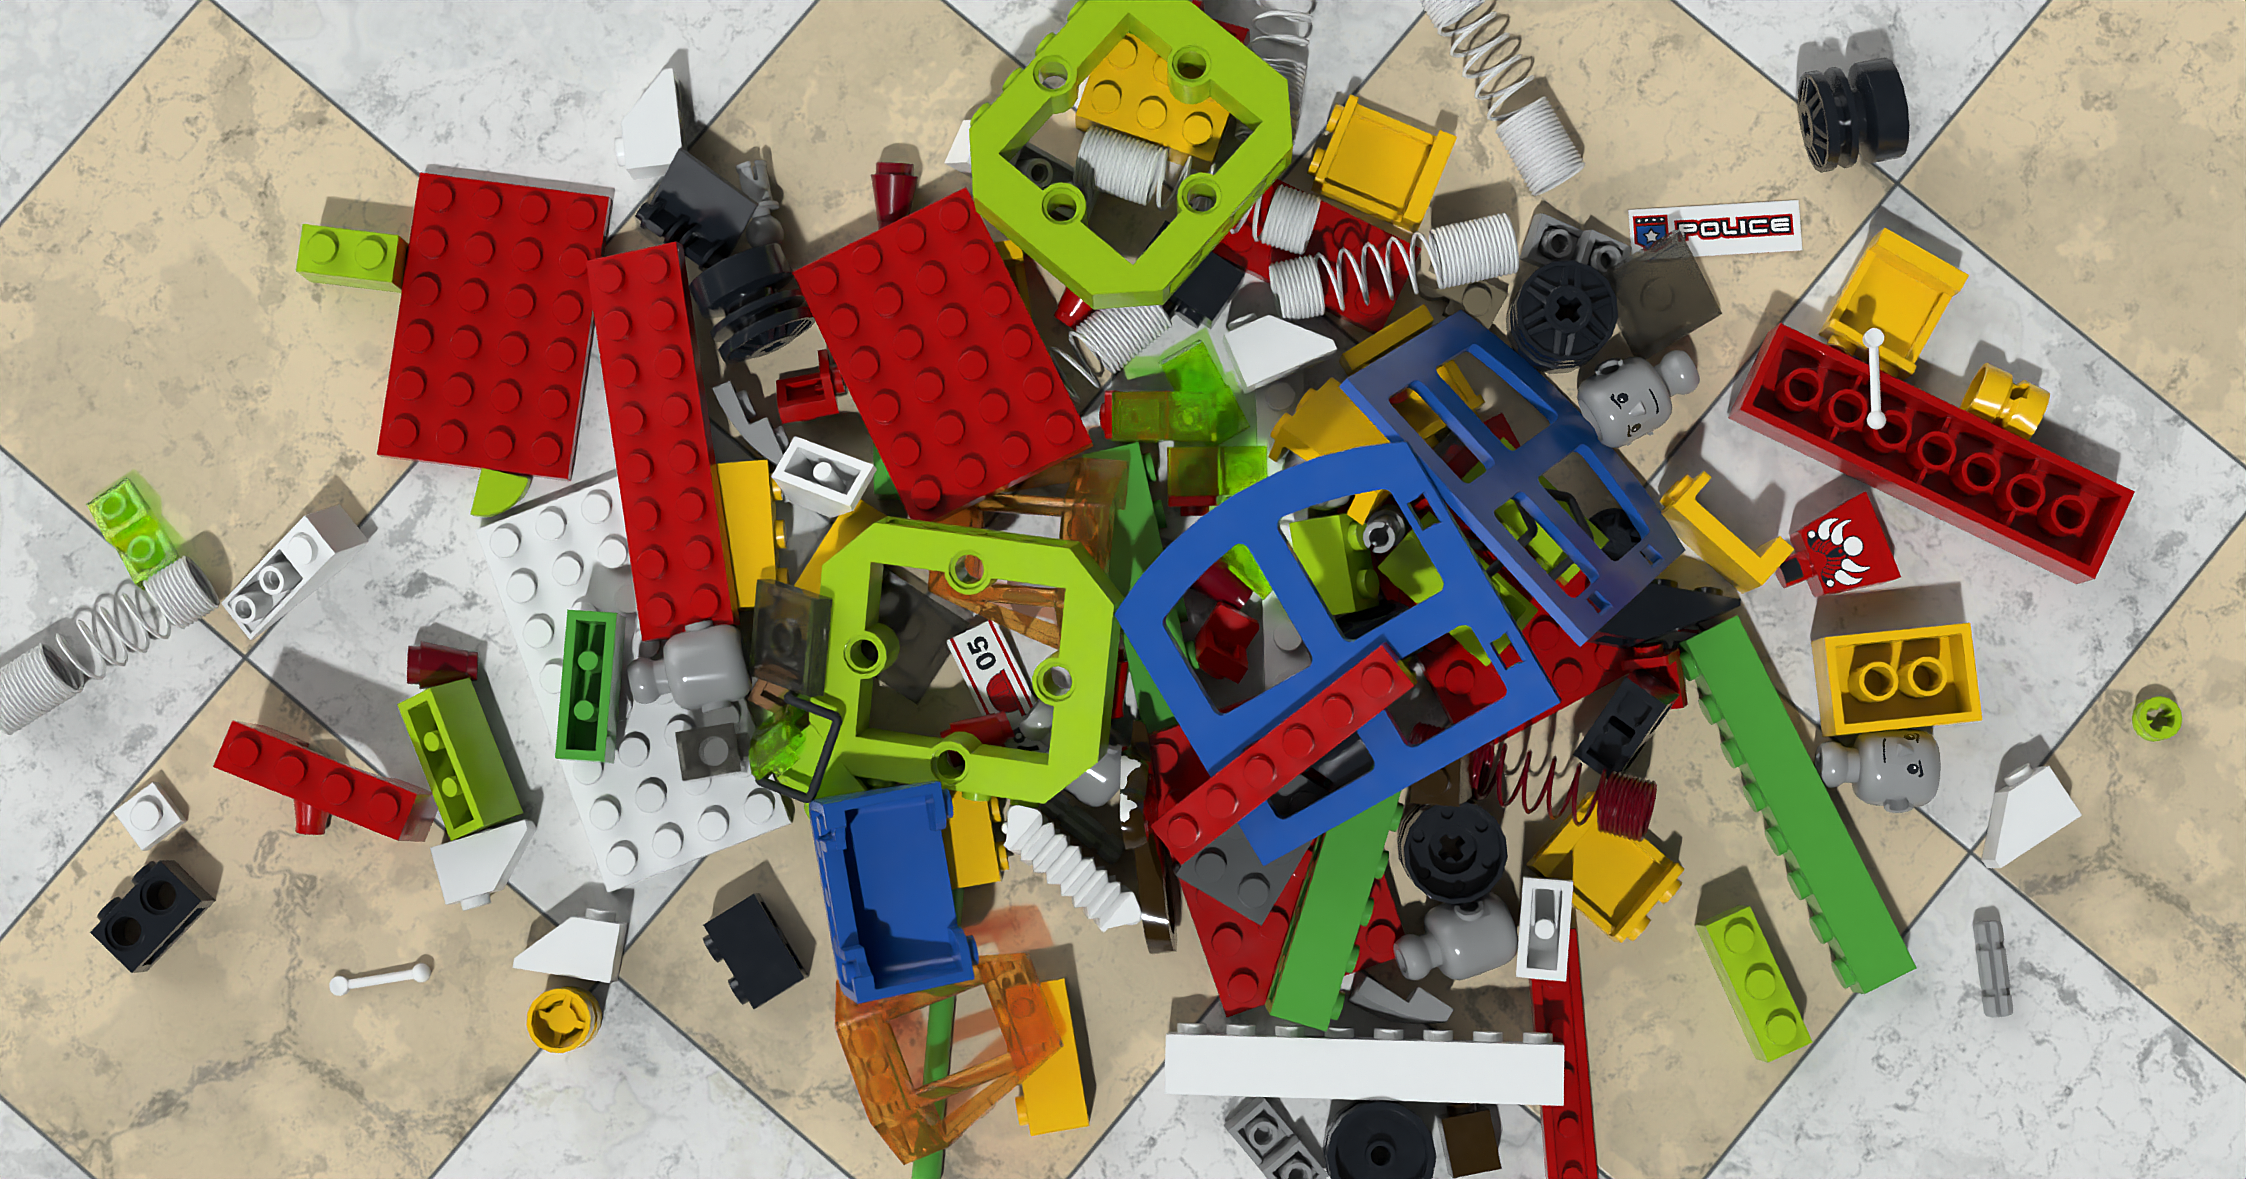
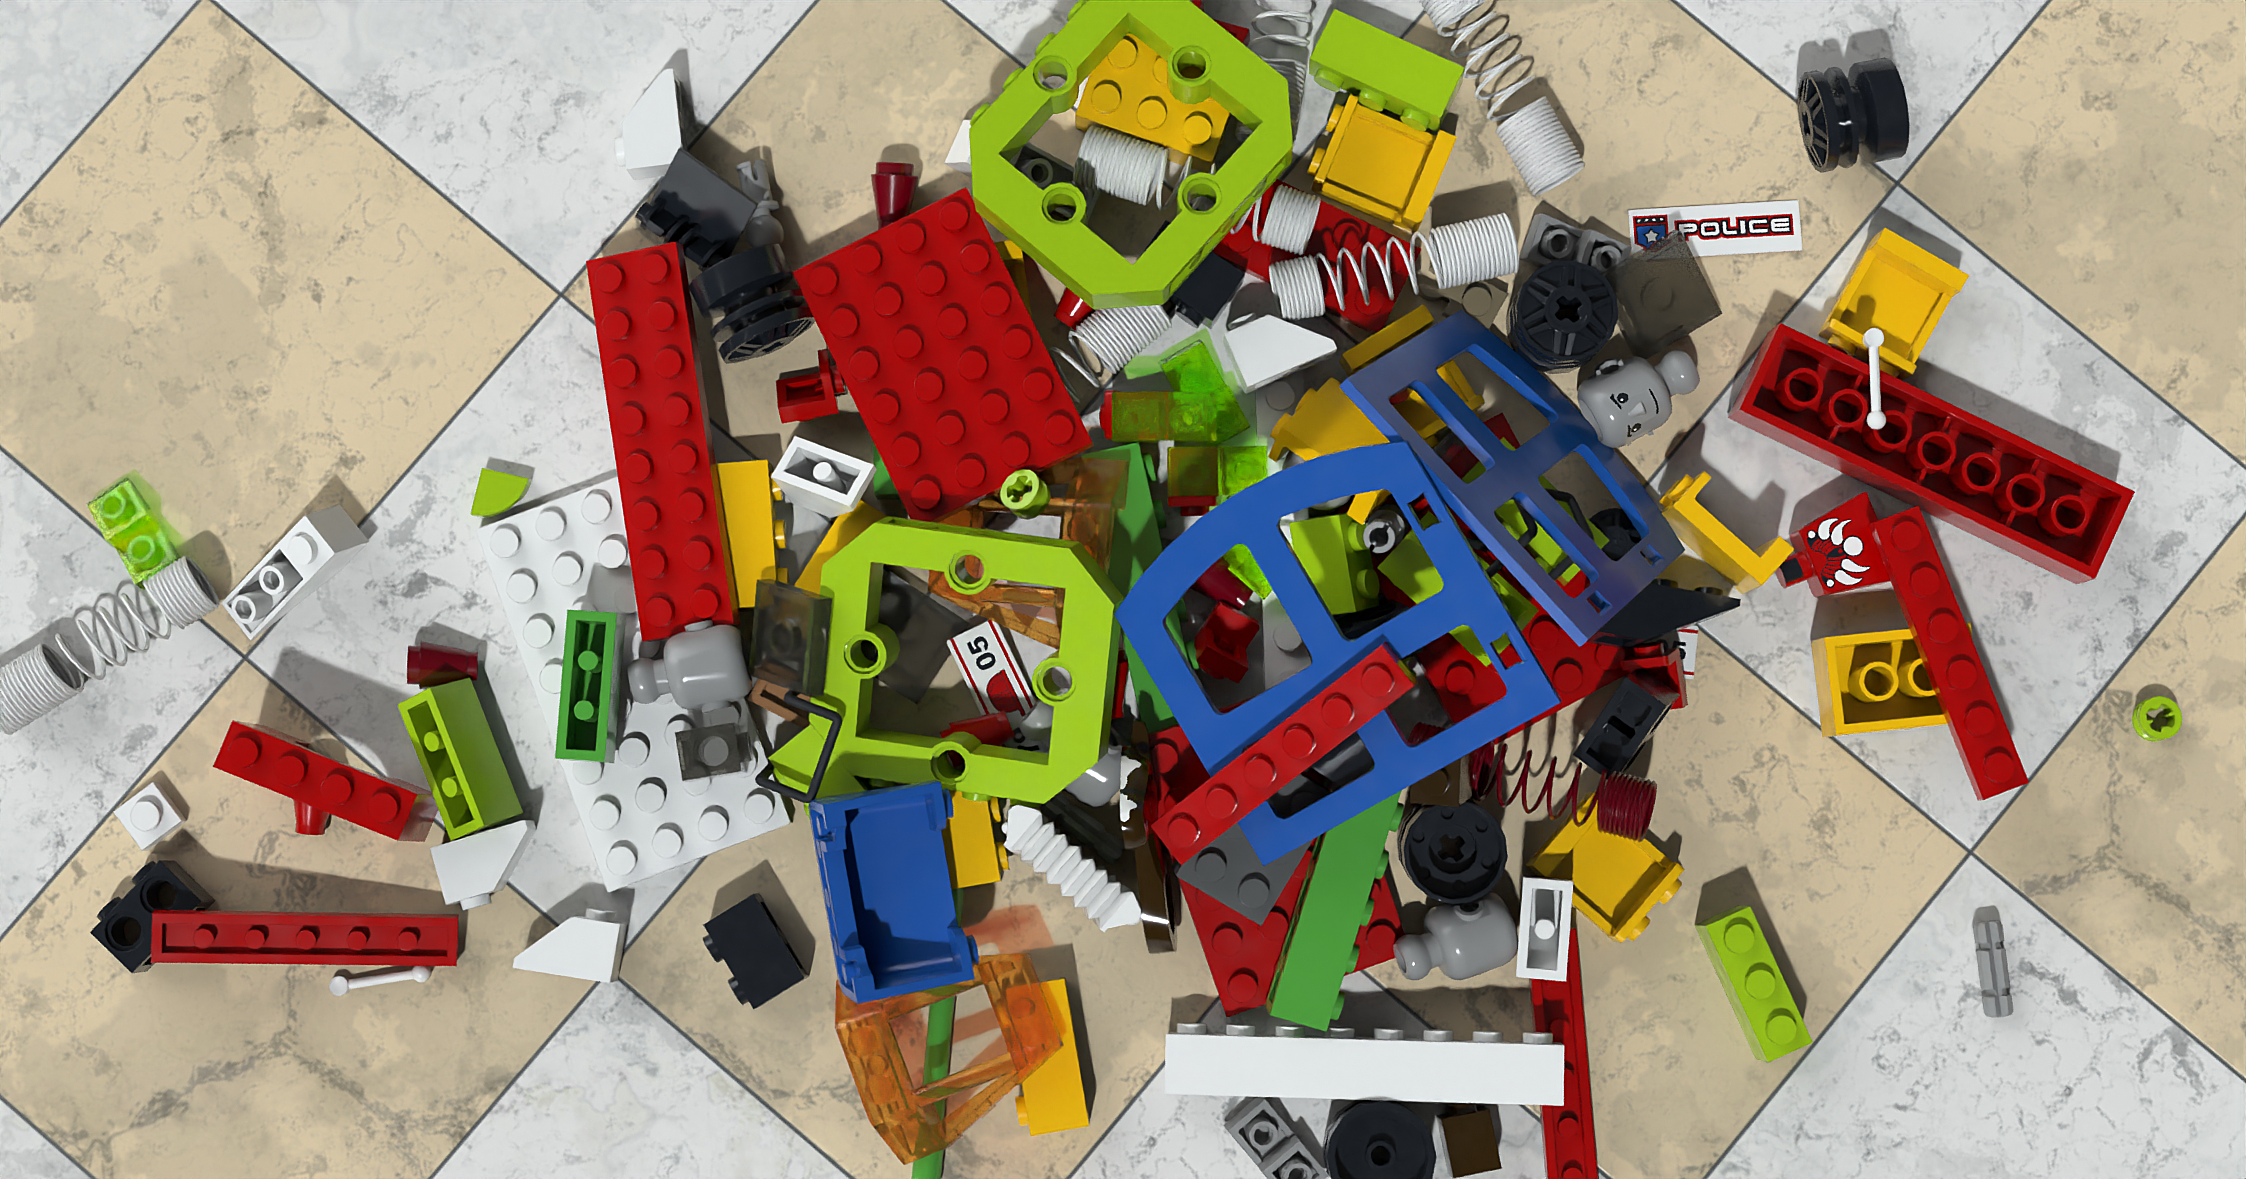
(304, 938): none -> red plate
(352, 258): lime brick -> none
(493, 327): red plate -> none
(564, 1019): yellow wheel -> none
(761, 435): light grey slope -> none
(775, 742): clear neon green slope -> none
(1032, 502): none -> lime bush
(1385, 71): none -> lime brick
(1417, 1009): light grey slope -> none
(1795, 806): bright green brick -> none
(1885, 768): light grey piece -> none
(1948, 653): none -> red plate
(2004, 403): yellow wheel -> none
(2025, 814): white slope -> none

